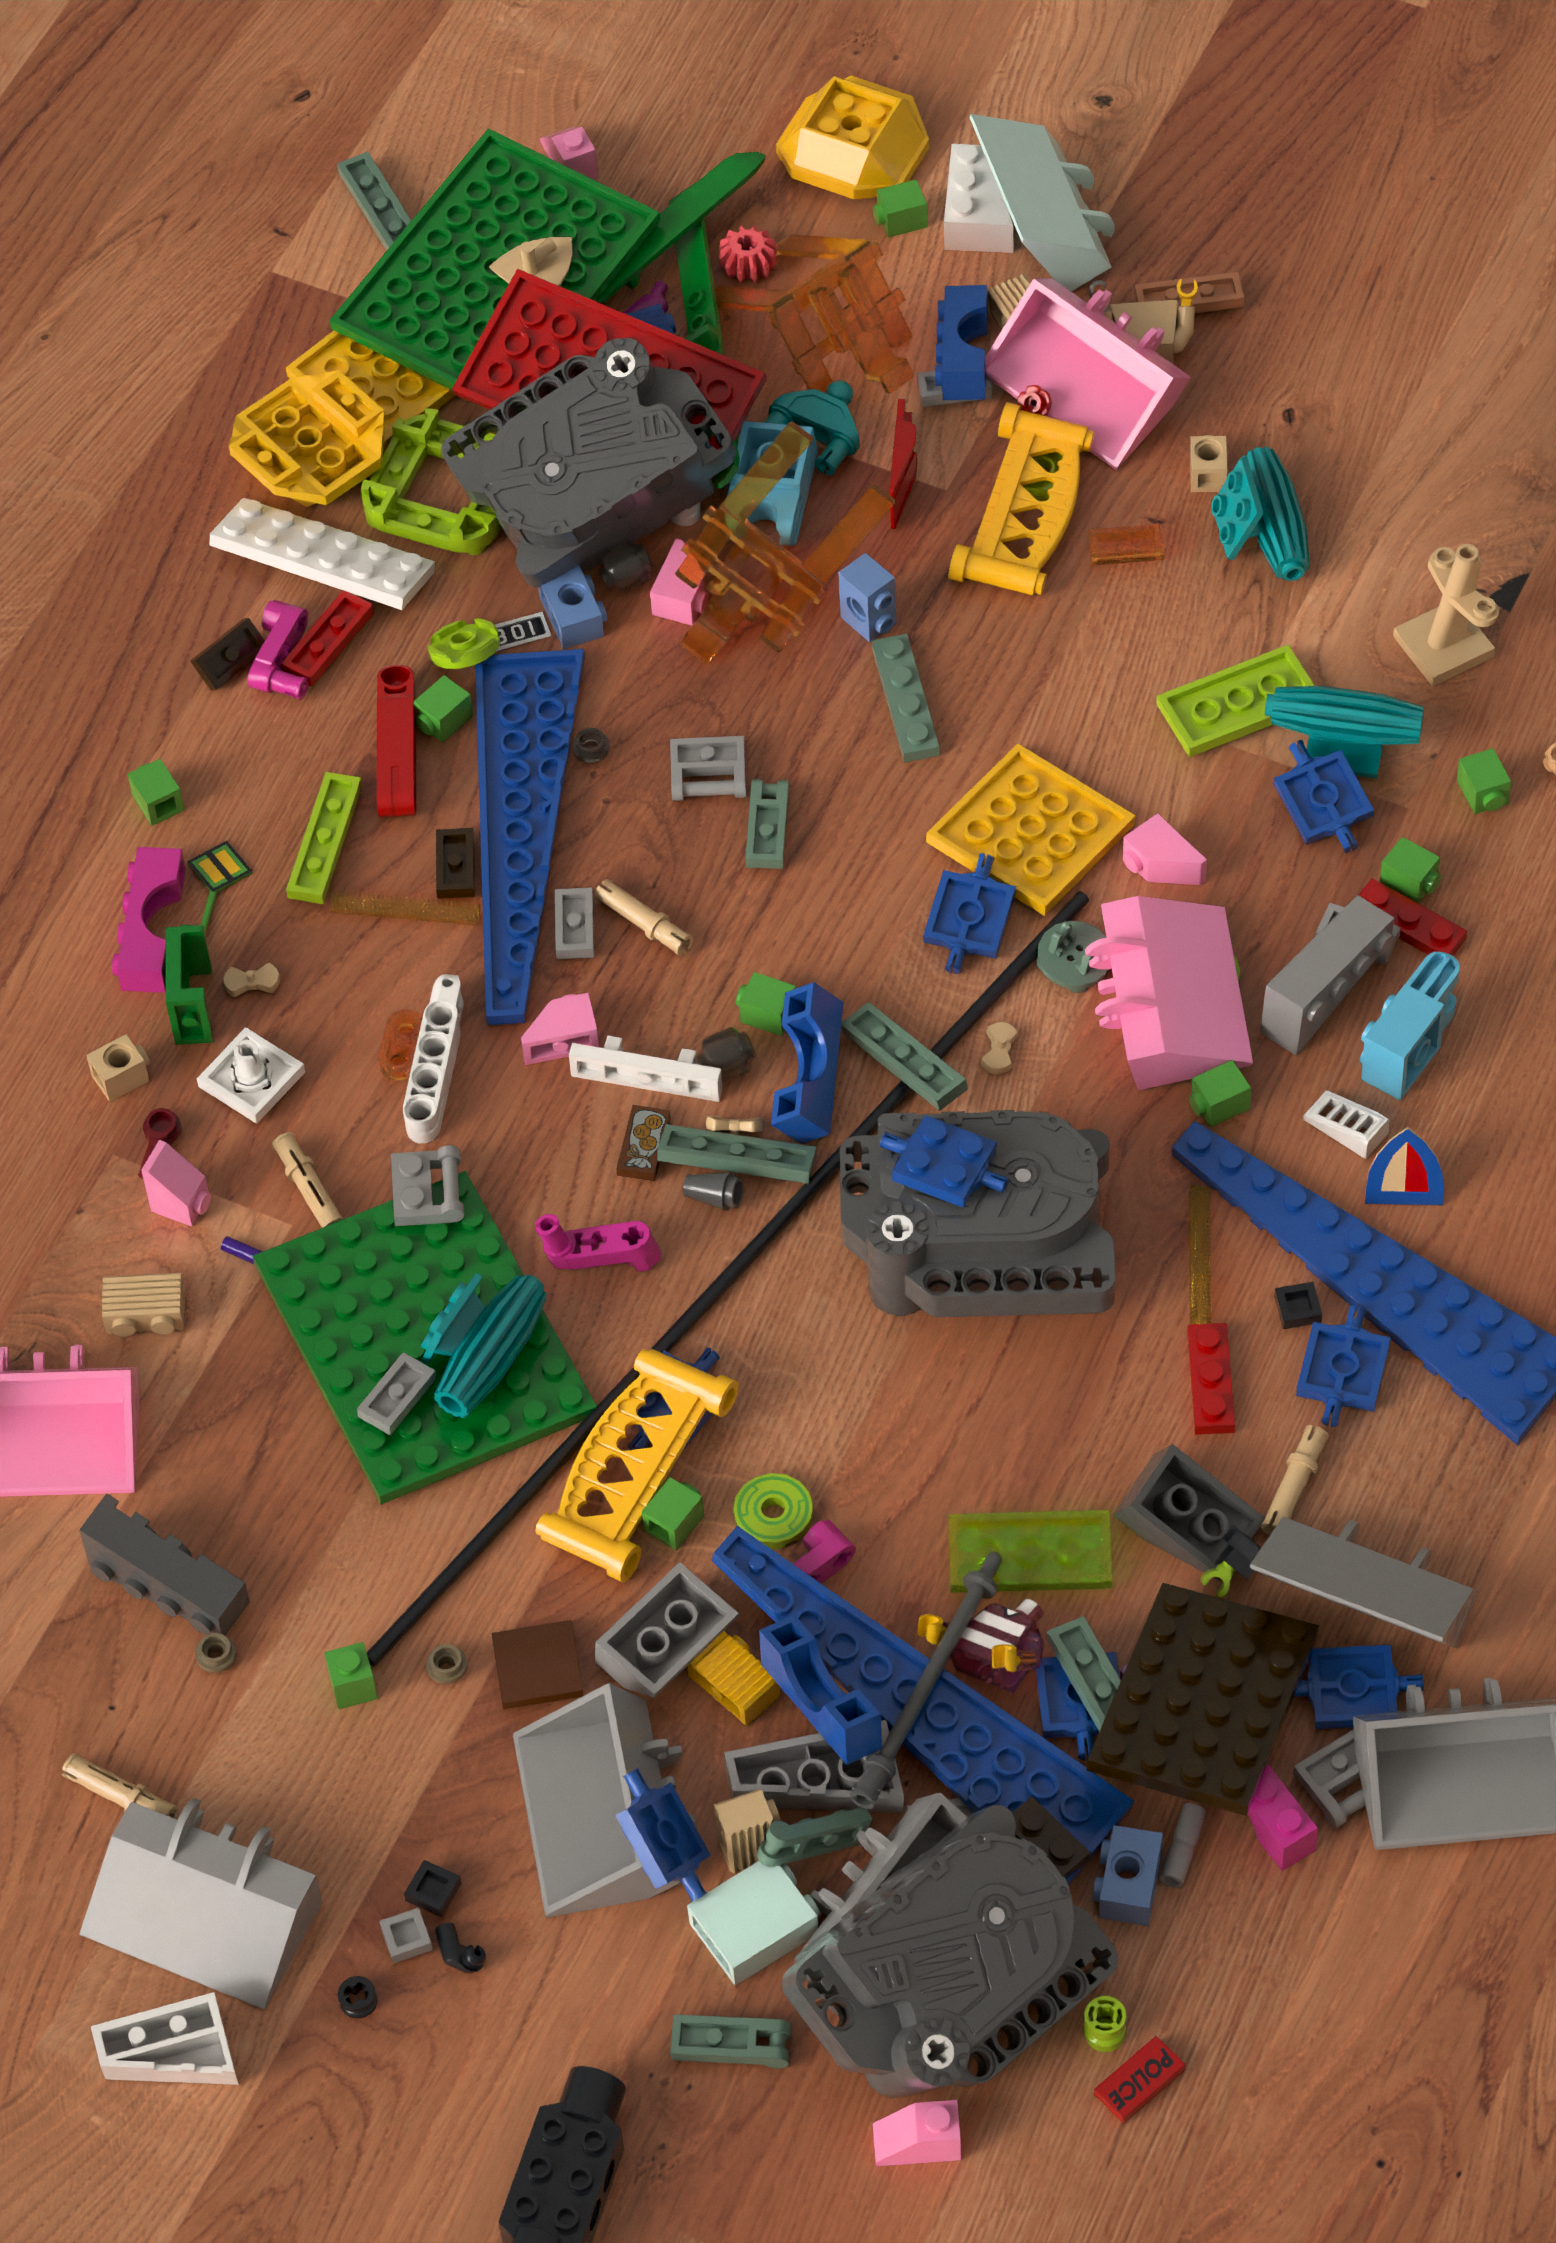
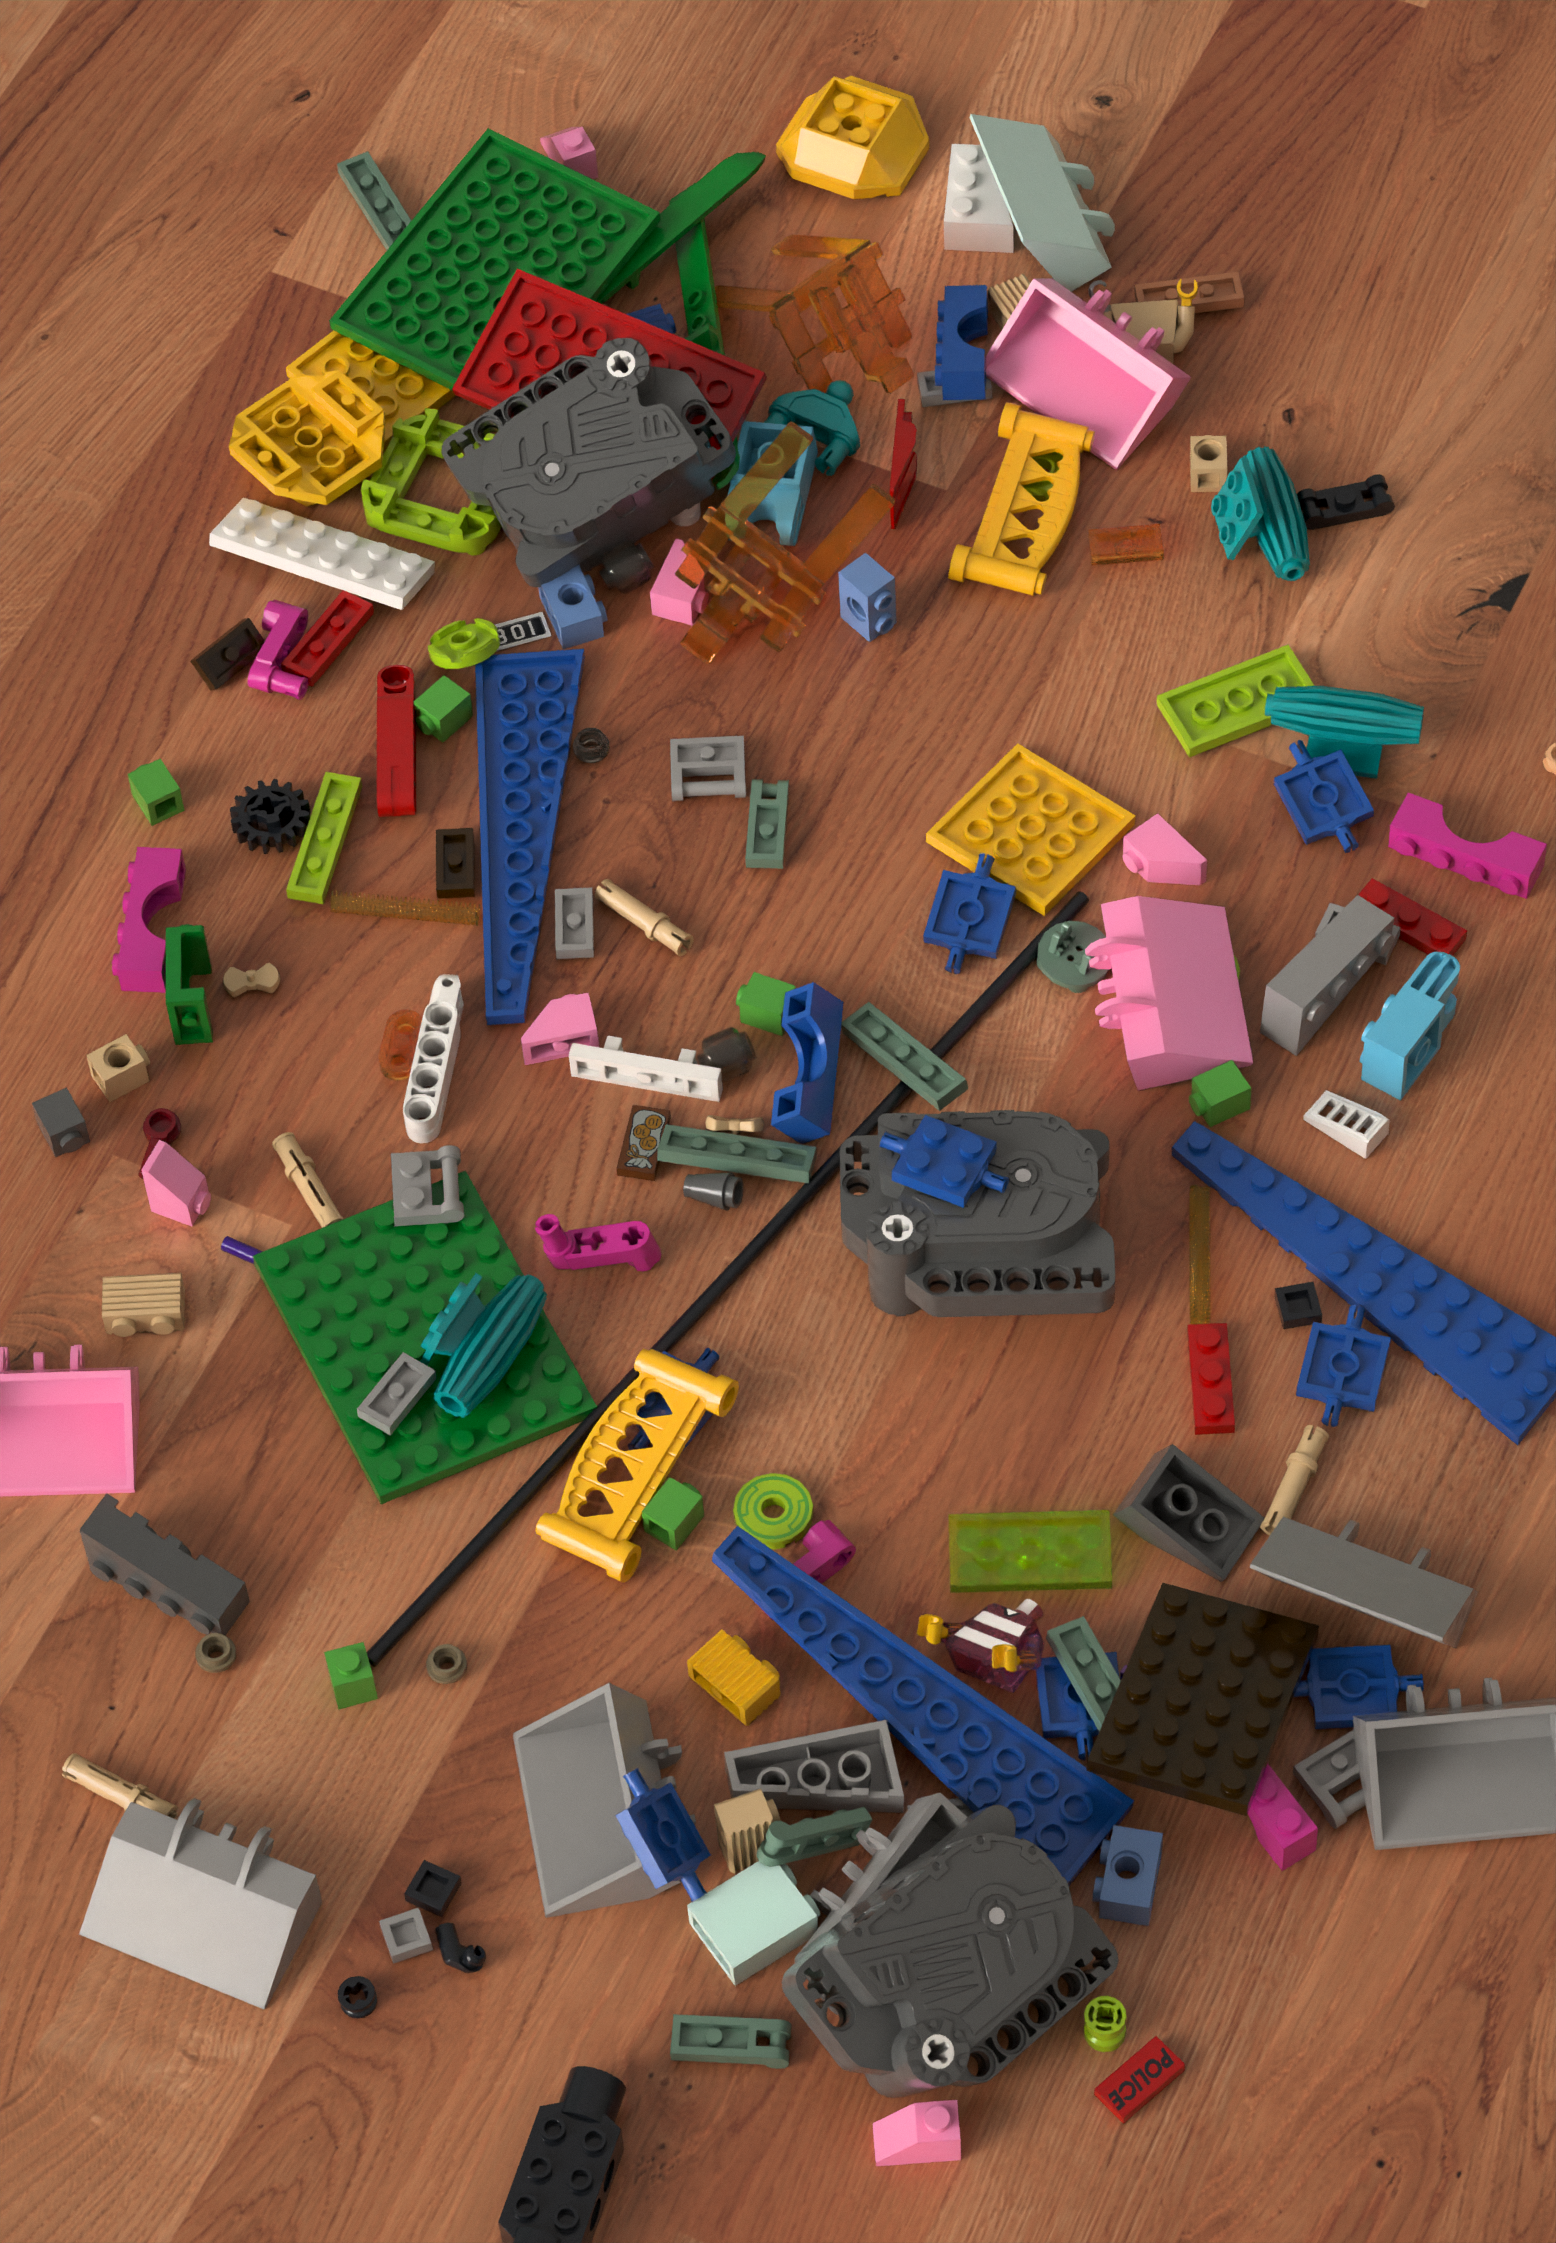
(61, 1122): none -> dark grey brick
(167, 2044): white wedge -> none
(218, 870): piece -> none
(248, 1055): white plate -> none
(270, 816): none -> black gear
(537, 1664): reddish brown slope -> none
(543, 258): tan shield -> none
(654, 297): magenta animal -> none
(663, 1632): light grey slope -> none
(747, 254): coral gear -> none
(843, 1719): blue arch -> none
(880, 1767): dark grey bar -> none
(901, 208): bright green brick -> none
(905, 698): sand green plate -> none
(997, 1059): tan piece -> none
(1042, 397): red plate -> none
(1044, 1831): dark brown plate -> none
(1181, 1850): light grey piece -> none
(1236, 1557): black piece -> none
(1345, 503): none -> black plate
(1405, 1173): blue shield -> none
(1410, 870): bright green brick -> none
(1449, 636): tan piece -> none
(1484, 781): bright green brick -> none
(1506, 863): none -> dark pink arch

